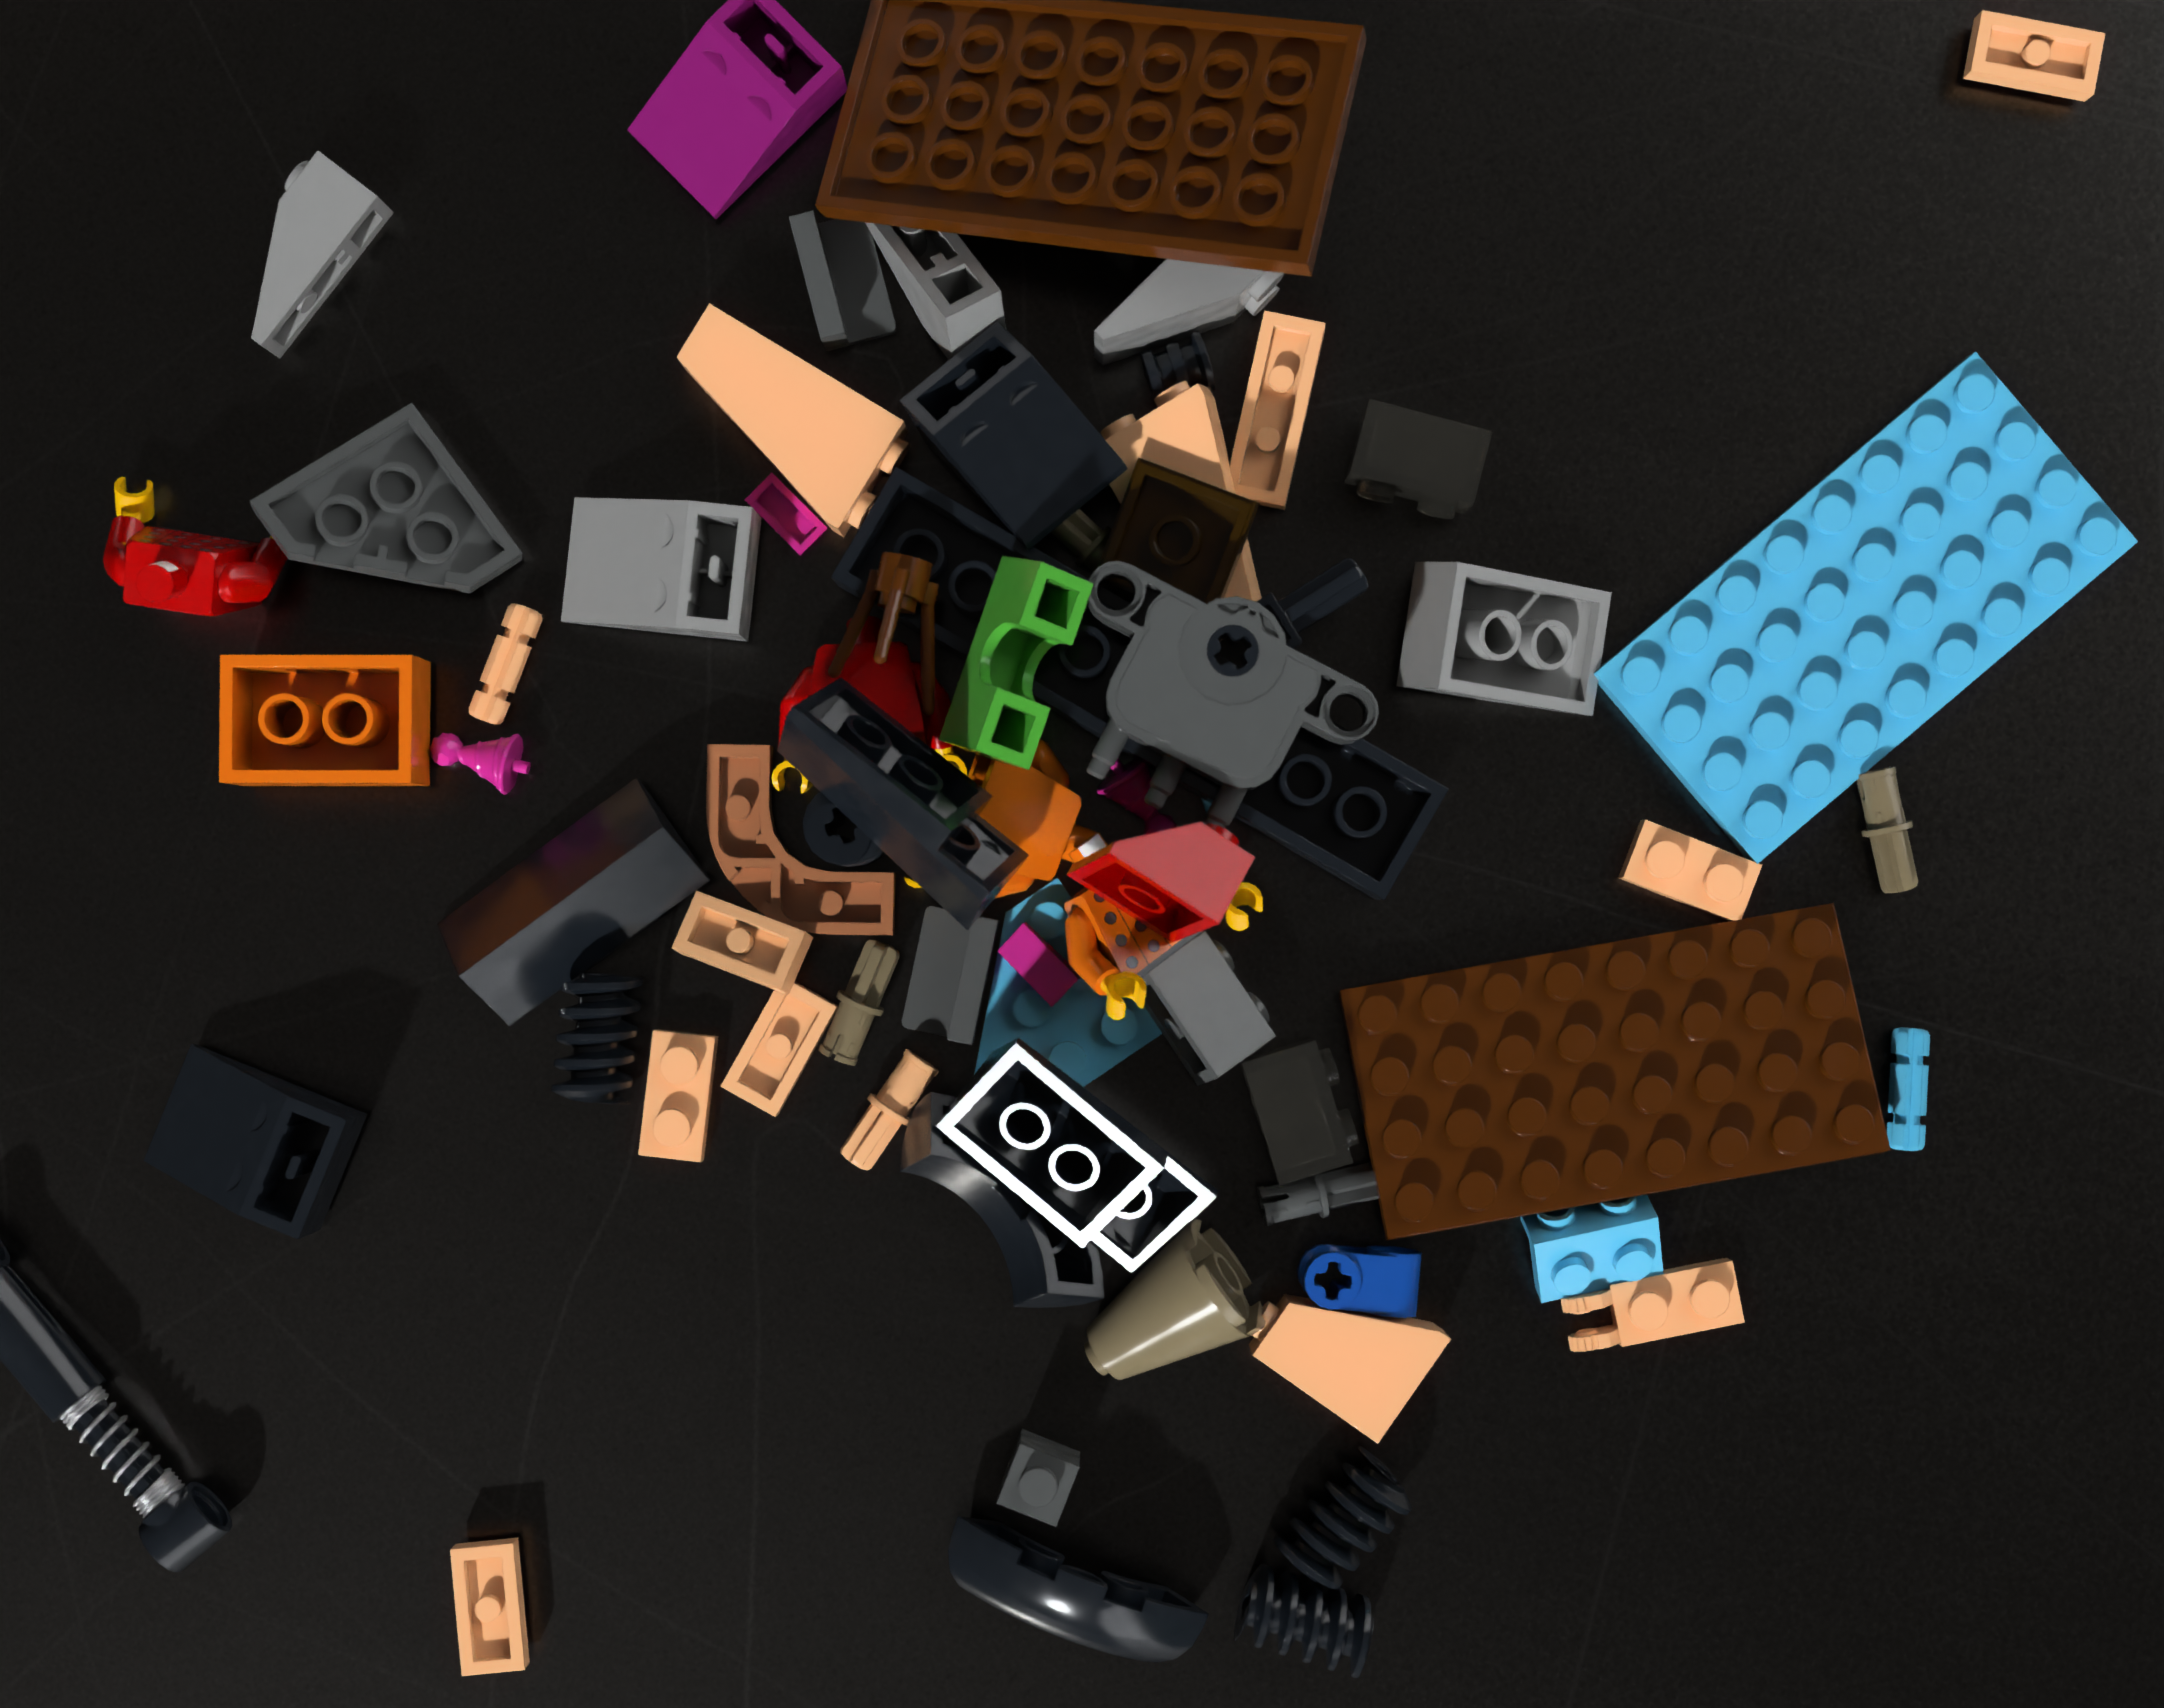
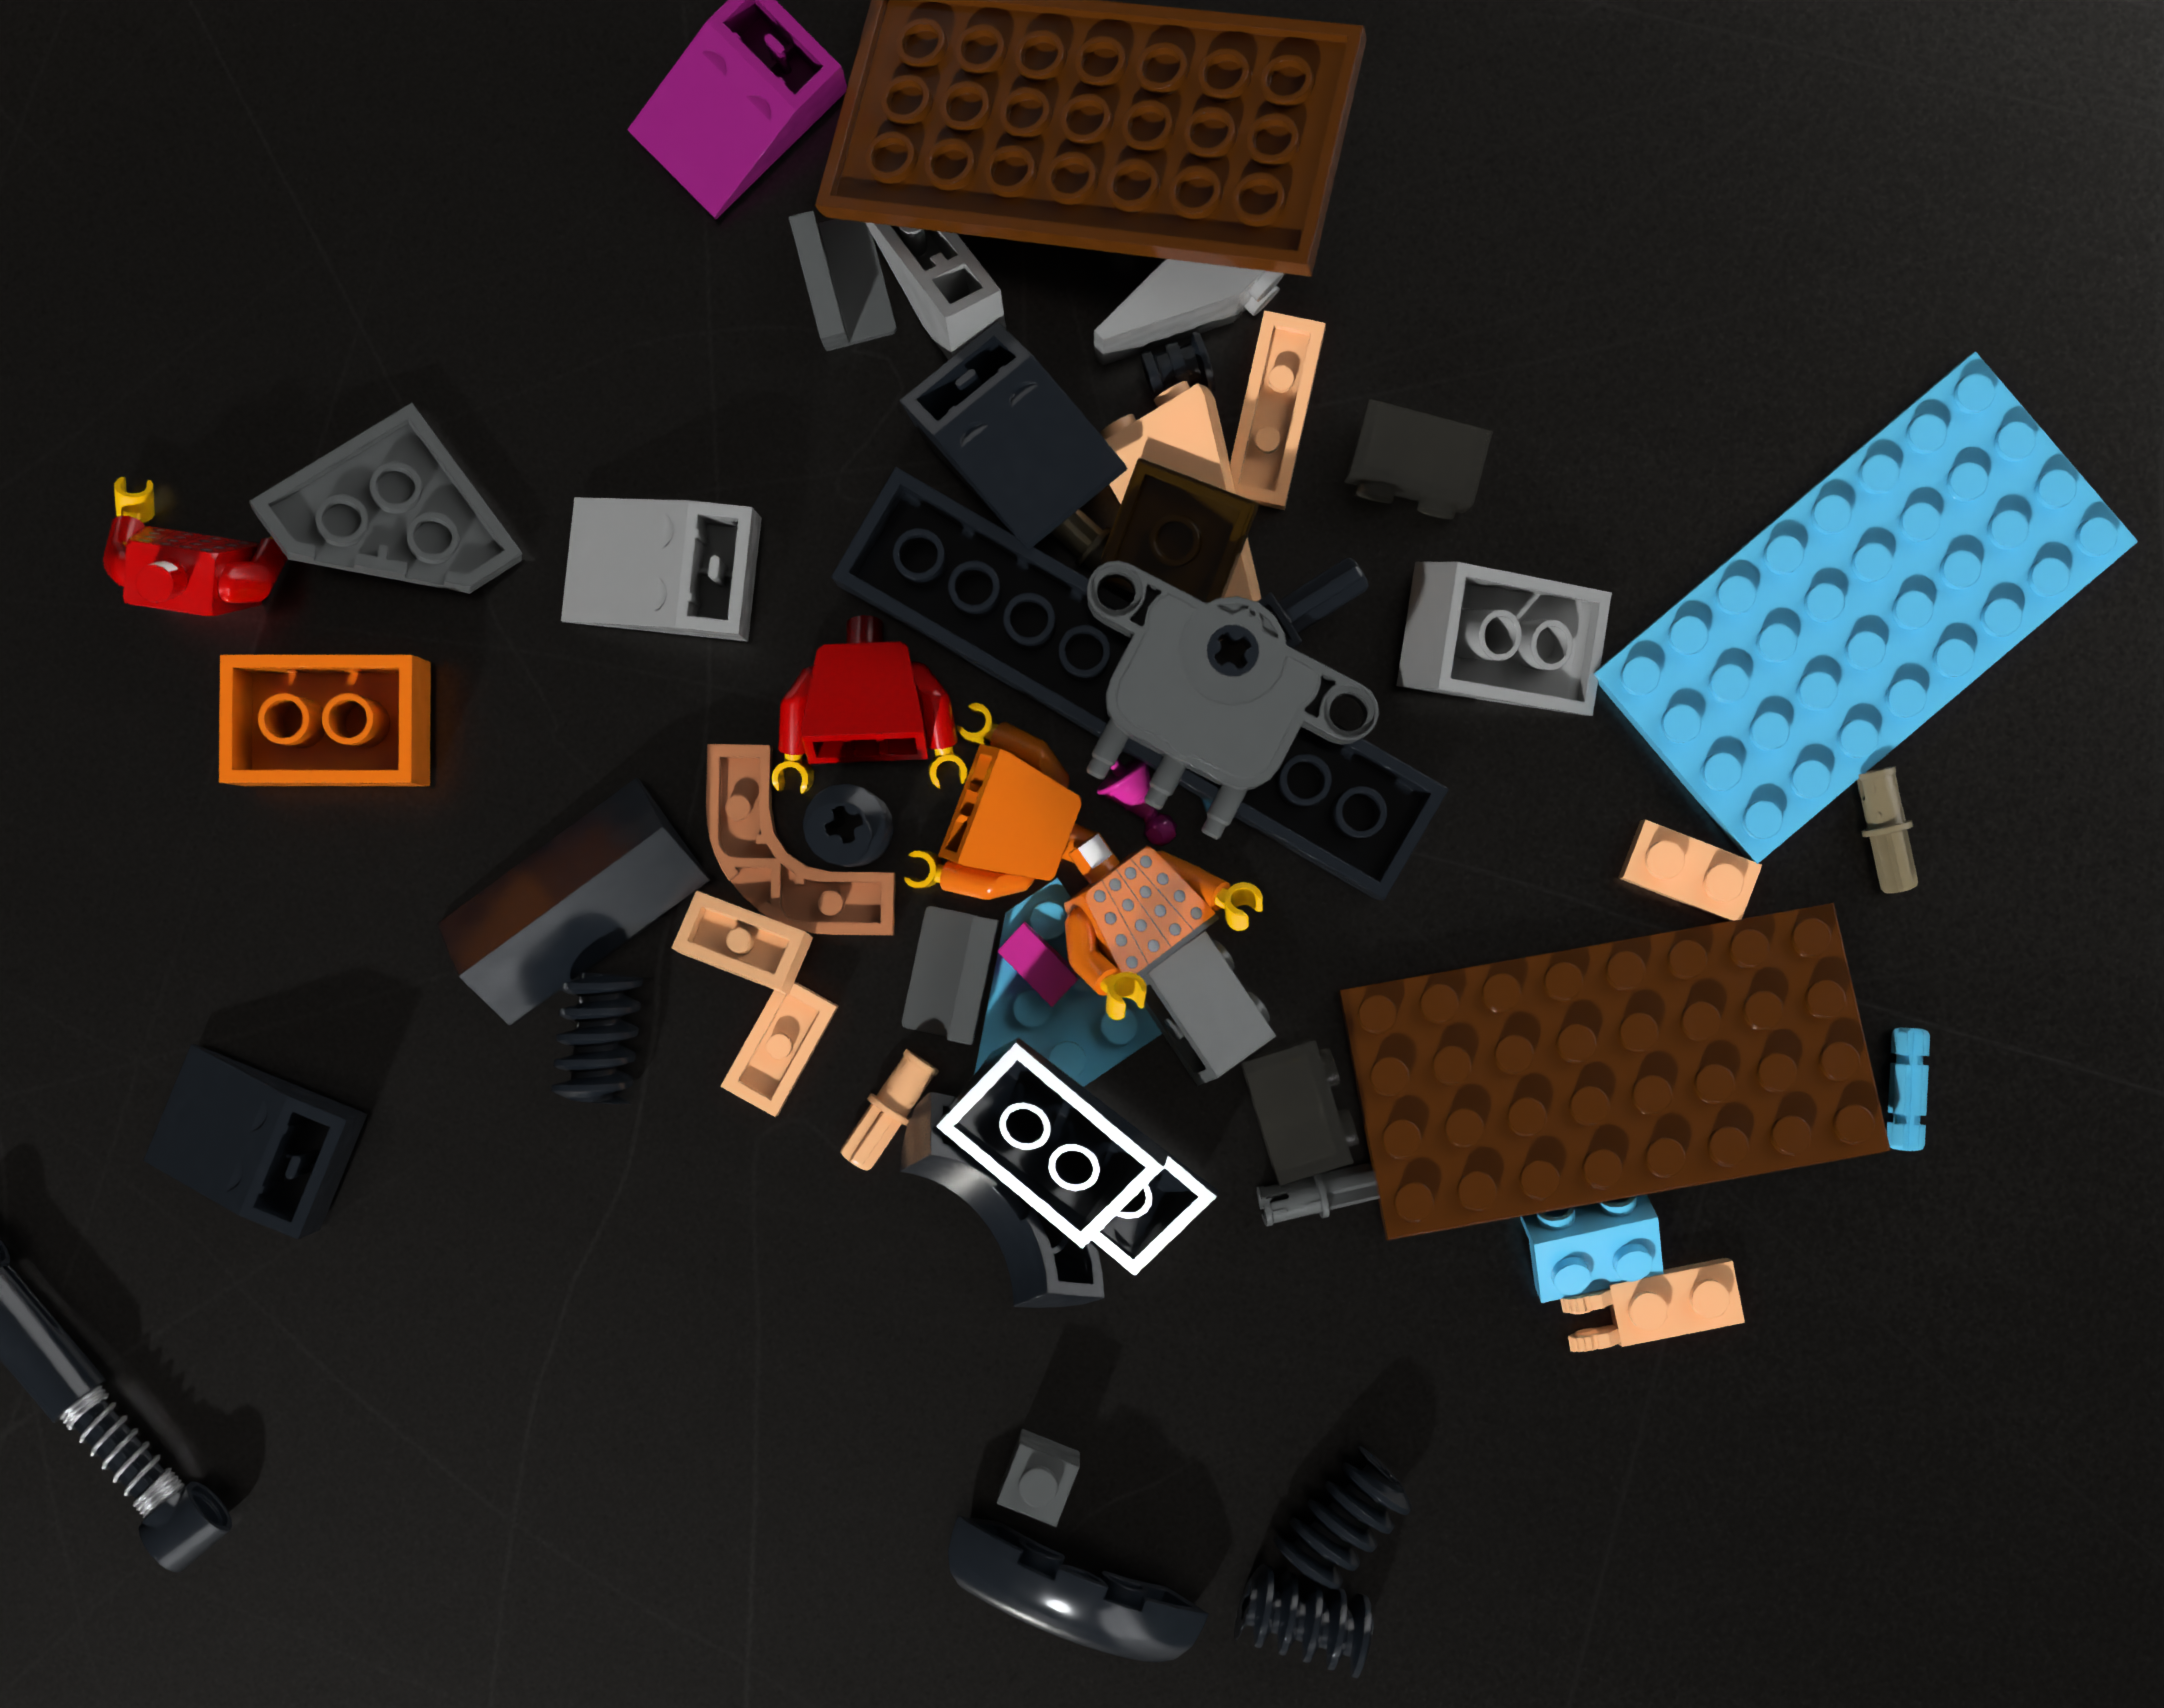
(315, 240): light grey slope -> none
(489, 1606): light nougat plate -> none
(492, 760): dark pink piece -> none
(505, 664): light nougat axle -> none
(678, 1095): light nougat plate -> none
(785, 513): dark pink piece -> none
(801, 419): light nougat slope -> none
(860, 1002): dark tan axle -> none
(901, 585): reddish brown plant -> none
(902, 797): black slope -> none
(1023, 617): bright green arch -> none
(1169, 878): slope -> none
(1175, 1308): dark tan cone -> none
(1349, 1360): light nougat slope -> none
(1373, 1278): blue piece -> none
(2034, 55): light nougat plate -> none

